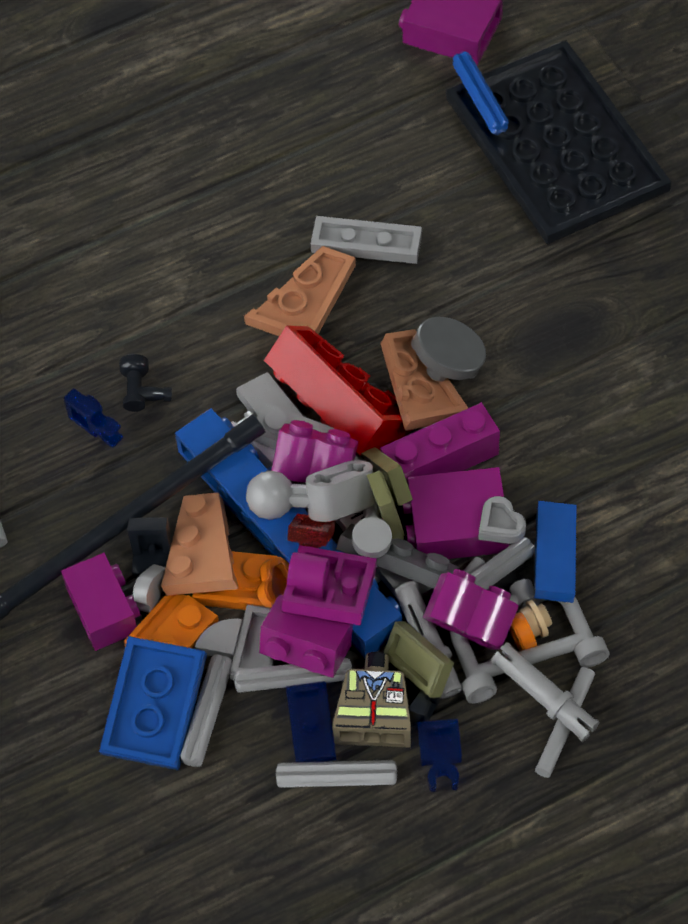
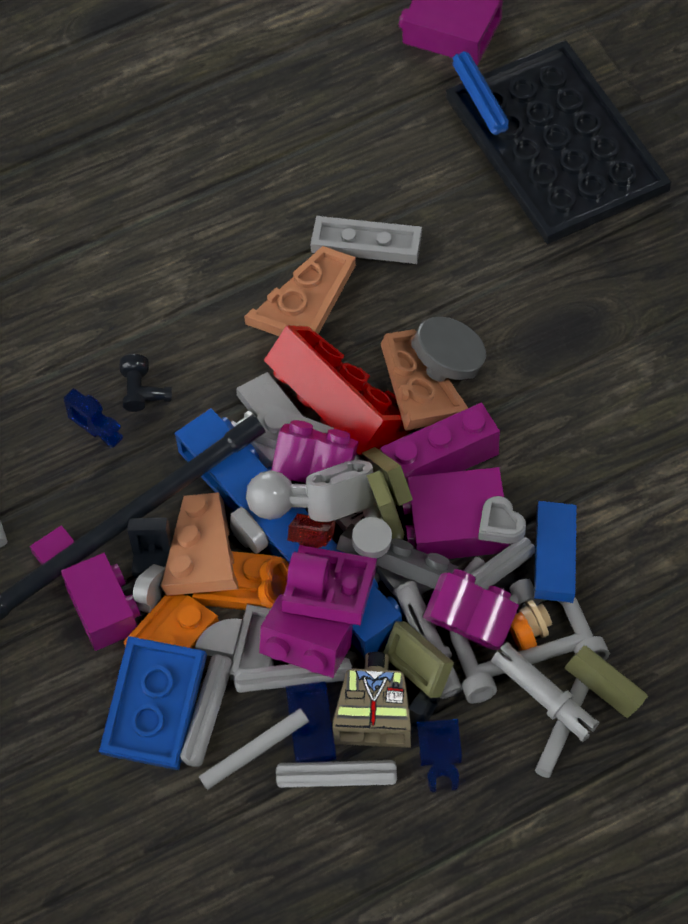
(51, 544): none -> magenta tile
(248, 531): none -> light grey tile
(254, 748): none -> light grey piece
(606, 681): none -> olive tile

